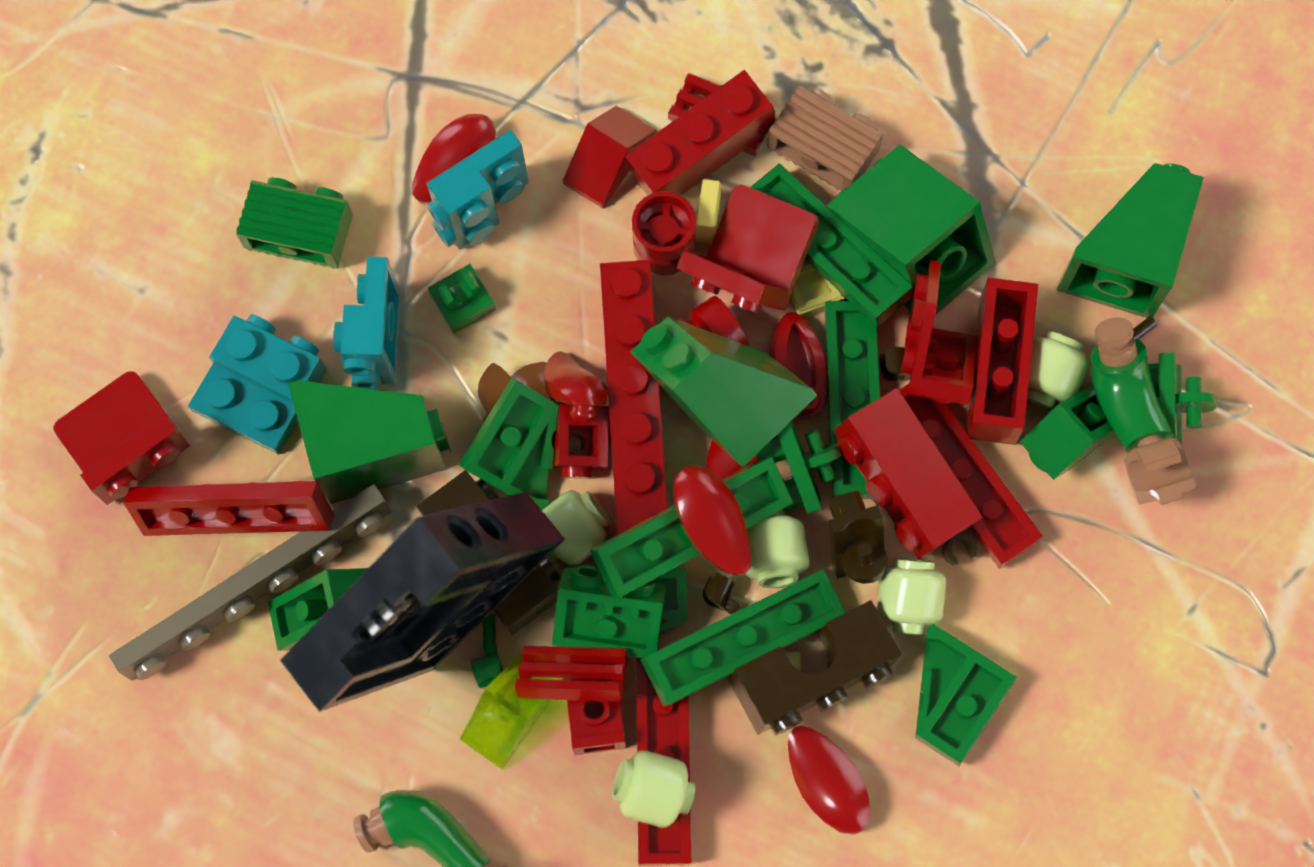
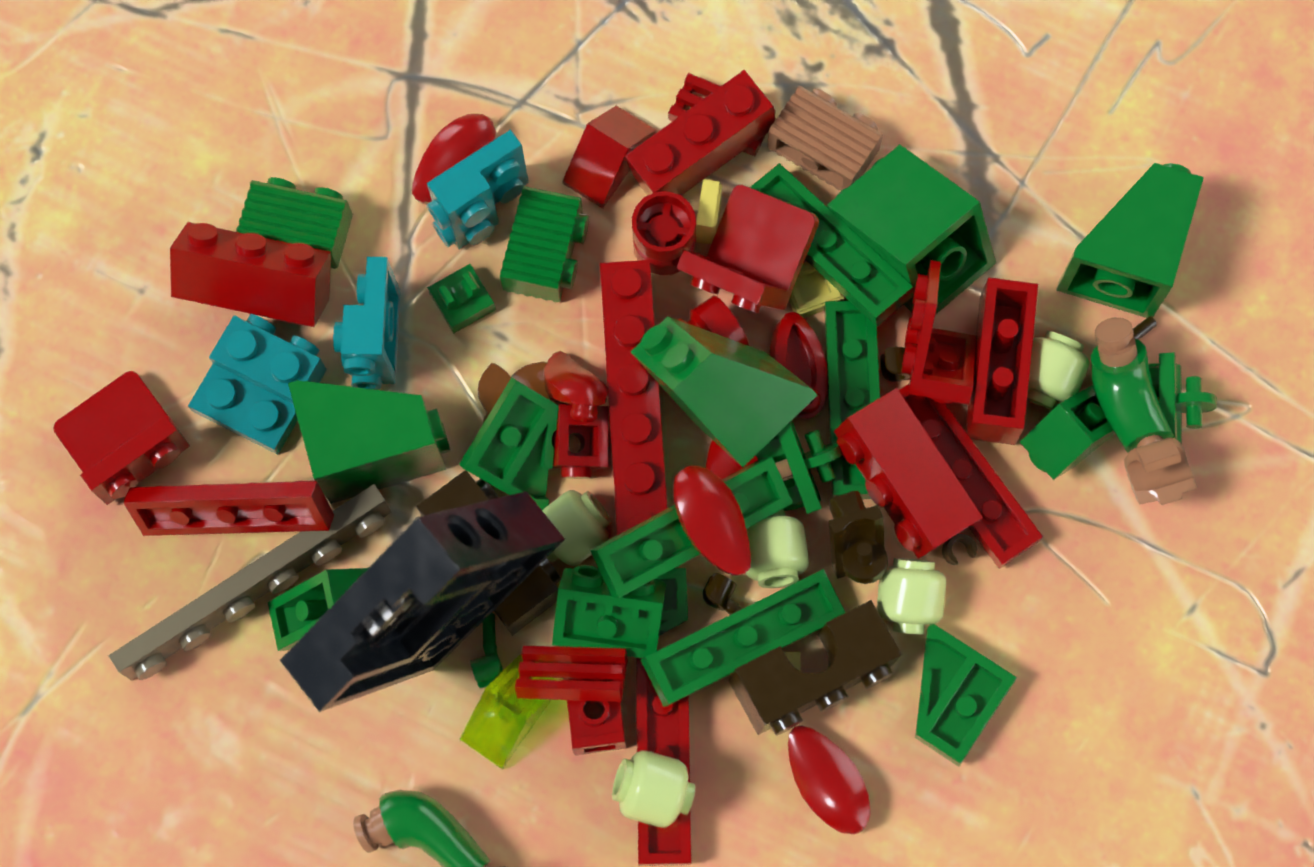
(250, 273): none -> red brick
(543, 243): none -> green brick

